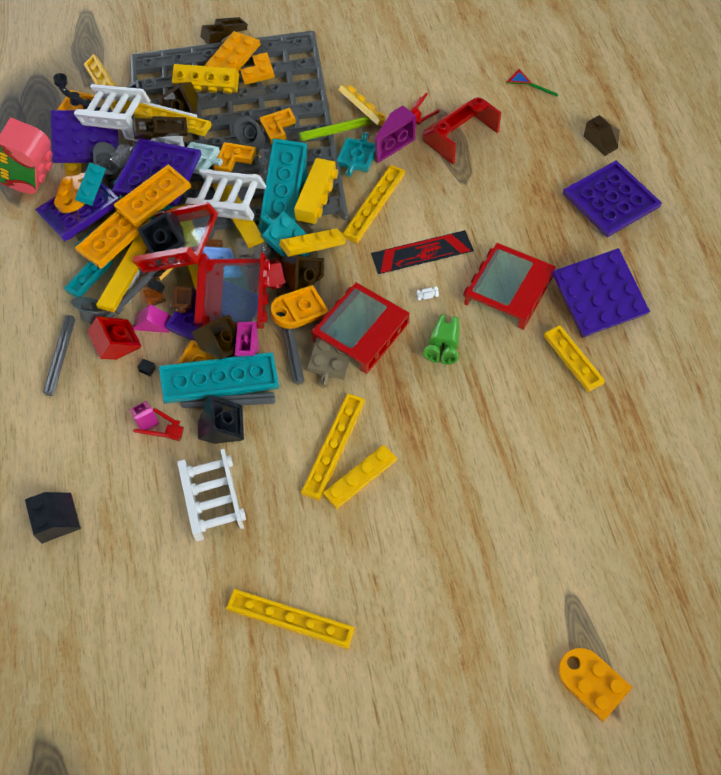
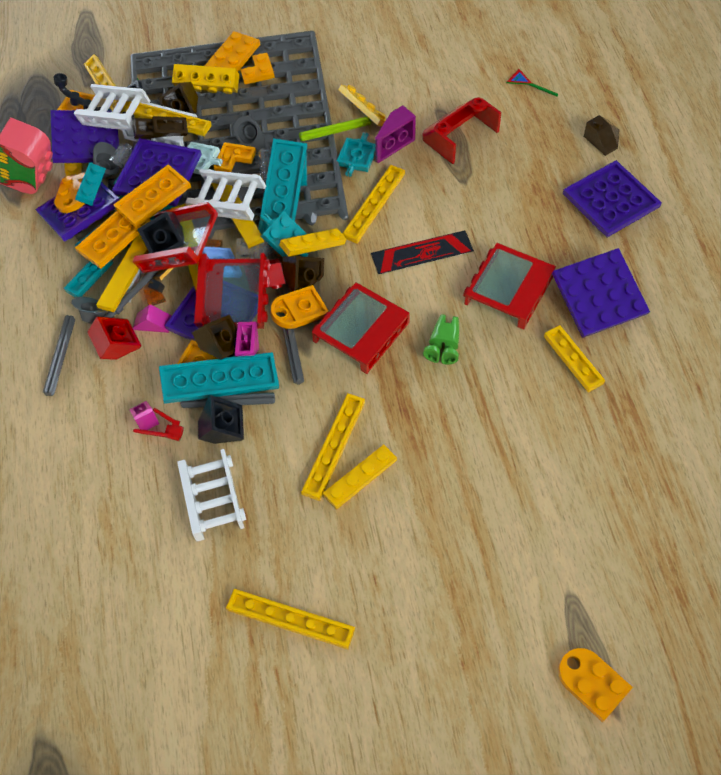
(52, 515): black slope -> none
(146, 367): black piece -> none
(182, 299): reddish brown bracket -> none
(222, 28): dark brown slope -> none
(274, 124): light orange plate -> none
(316, 191): yellow brick -> none
(328, 362): dark tan plate -> none
(417, 112): red plant -> none
(427, 293): white piece -> none

